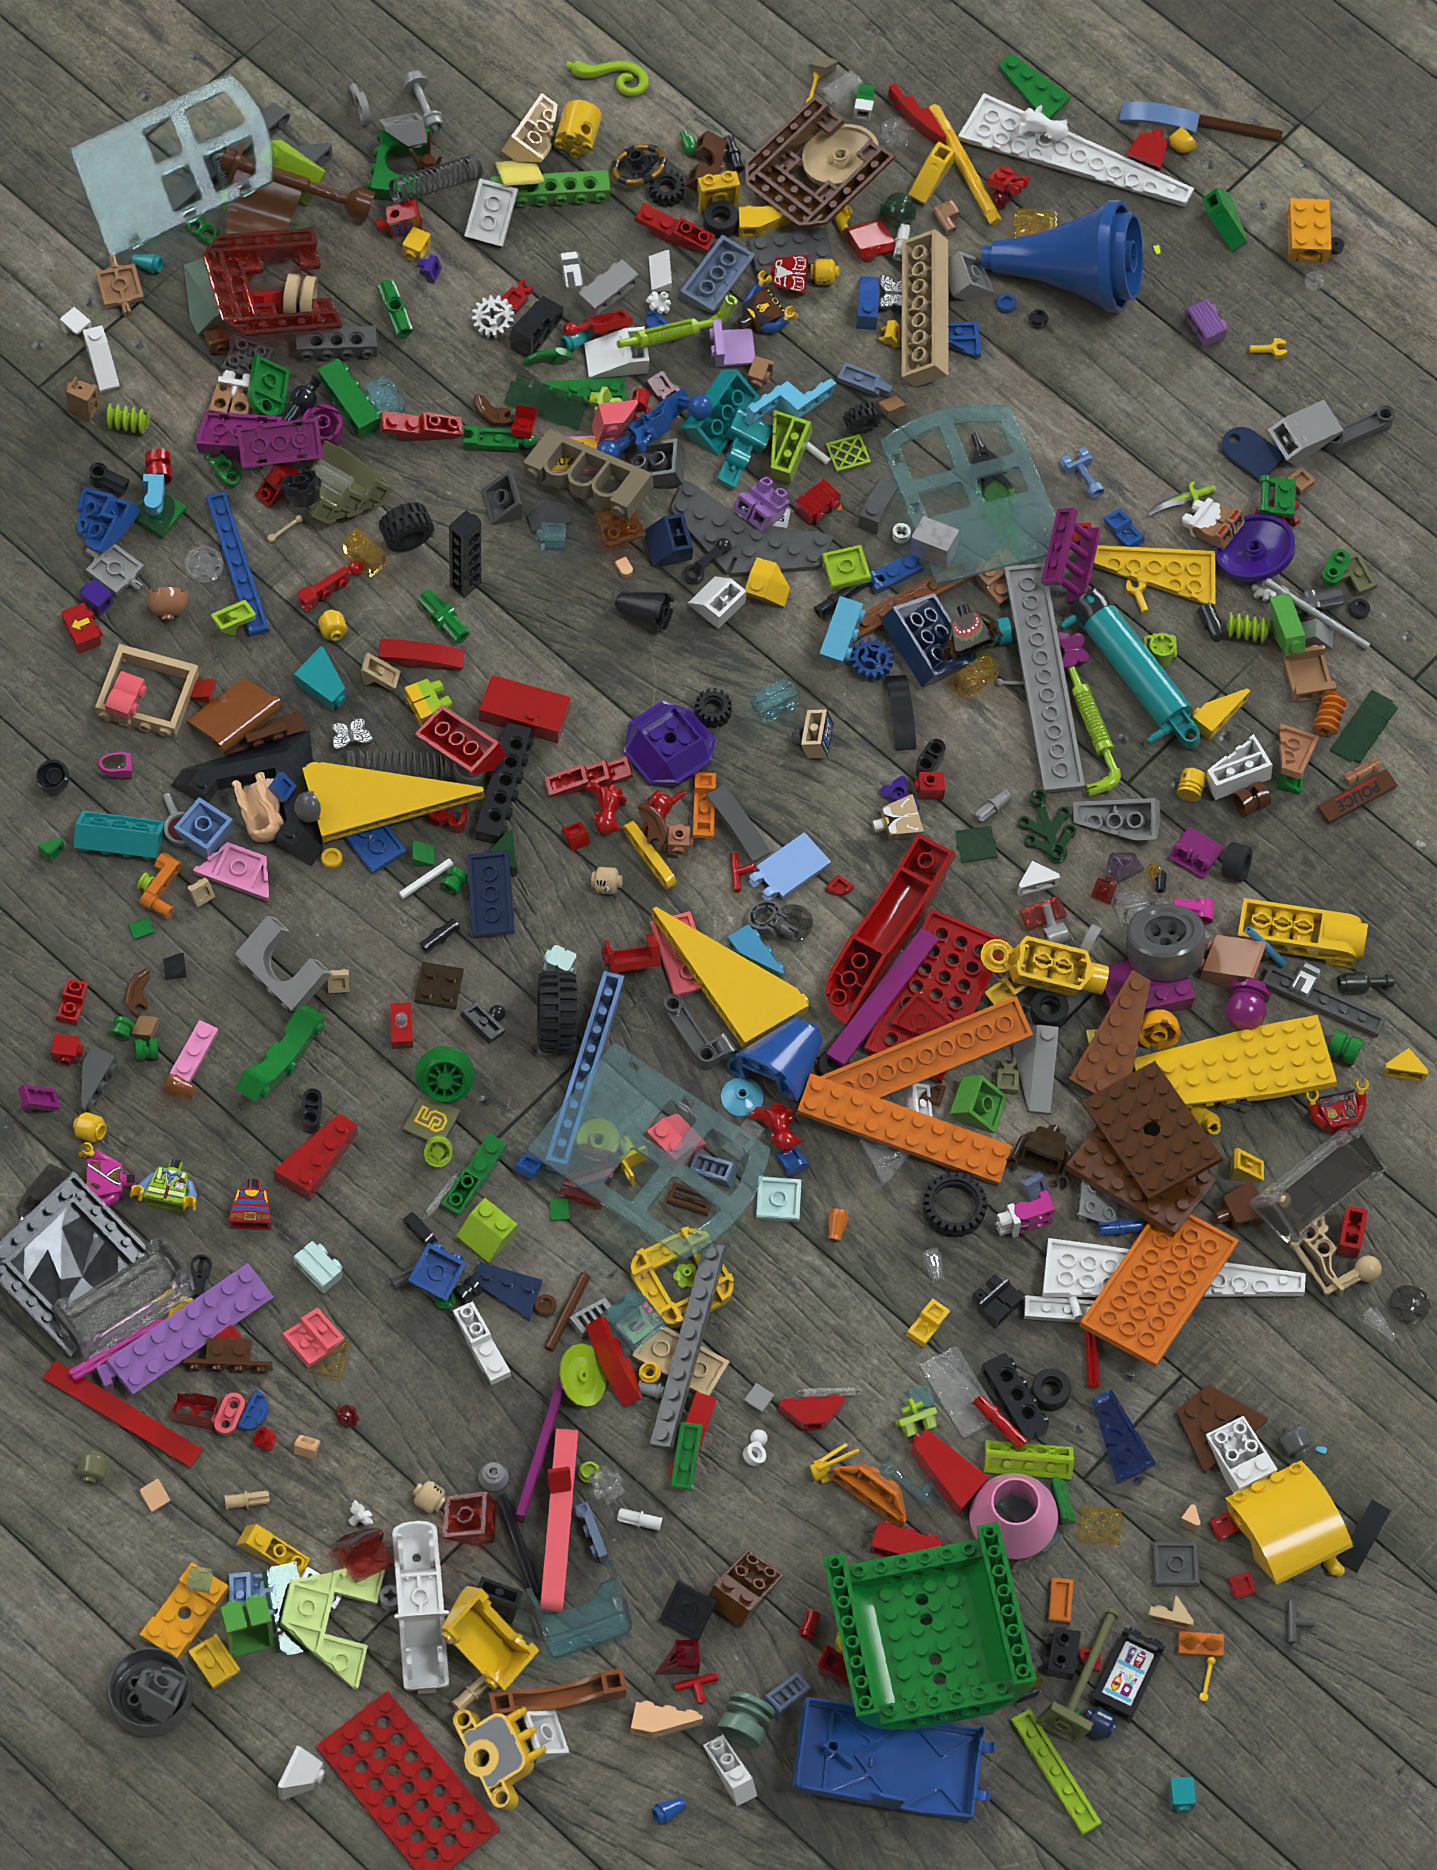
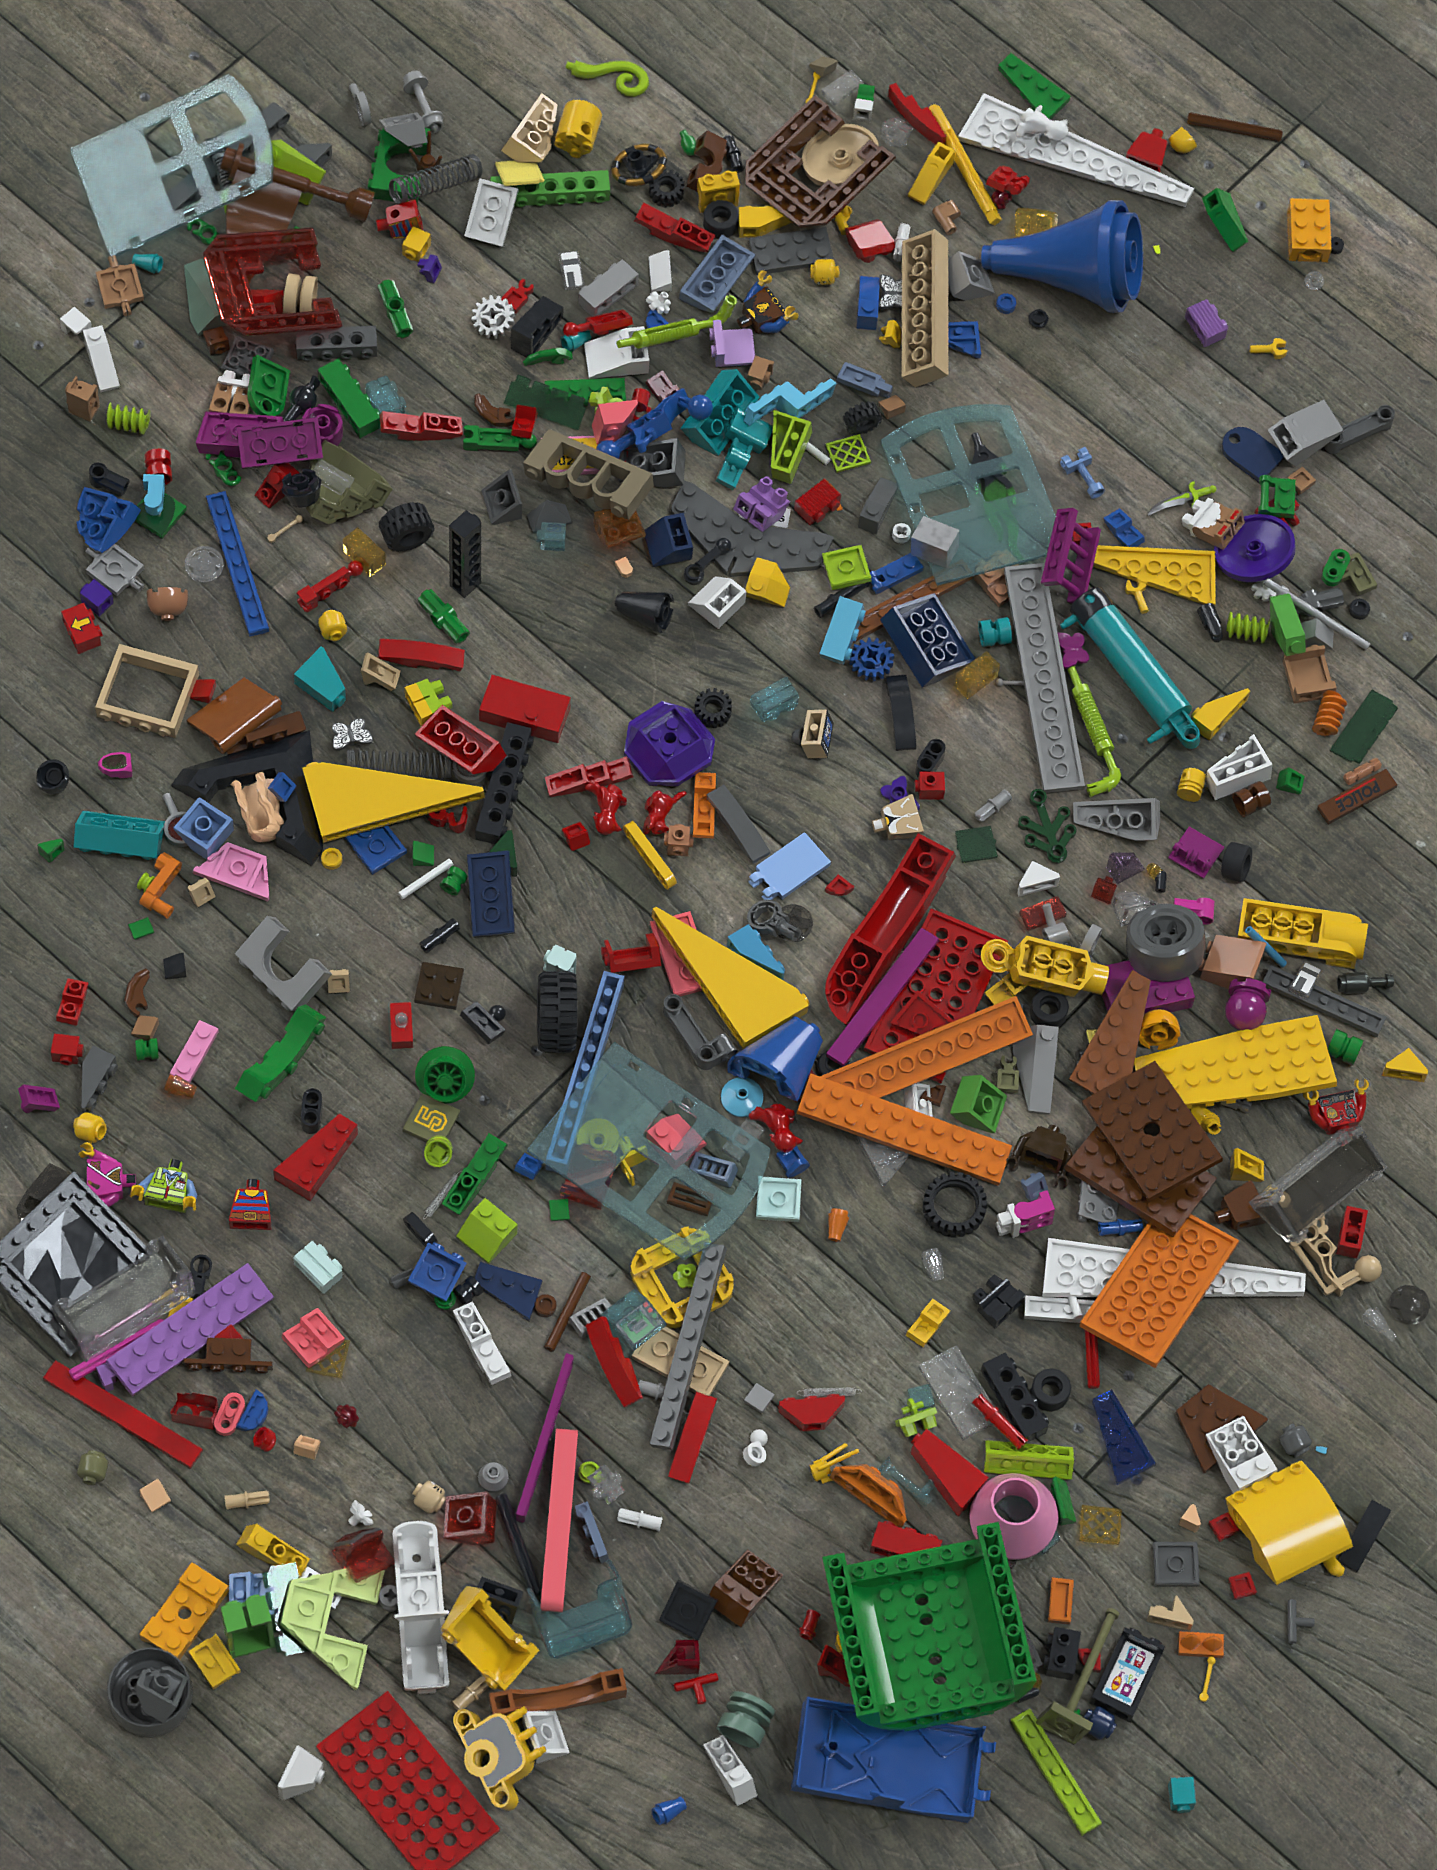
(121, 1028): green wheel -> none
(125, 696): coral brick -> none
(200, 1579): clear light blue tile -> none
(233, 616): lime slope -> none
(307, 807): dark grey hair -> none
(559, 1479): red slope -> none
(582, 1375): lime piece -> none
(606, 880): tan head -> none
(649, 1366): yellow plate -> none
(656, 825): reddish brown piece -> none
(658, 1721): light nougat slope -> none
(686, 1456): green tile -> none
(737, 871): red piece -> none
(776, 1701): sand blue slope -> none
(789, 272): red torso -> none
(898, 210): clear green plant -> none
(970, 632): dark brown torso -> none
(1159, 114): medium blue slope -> none
(1162, 647): lime piece -> none
(1295, 750): nougat wing -> none

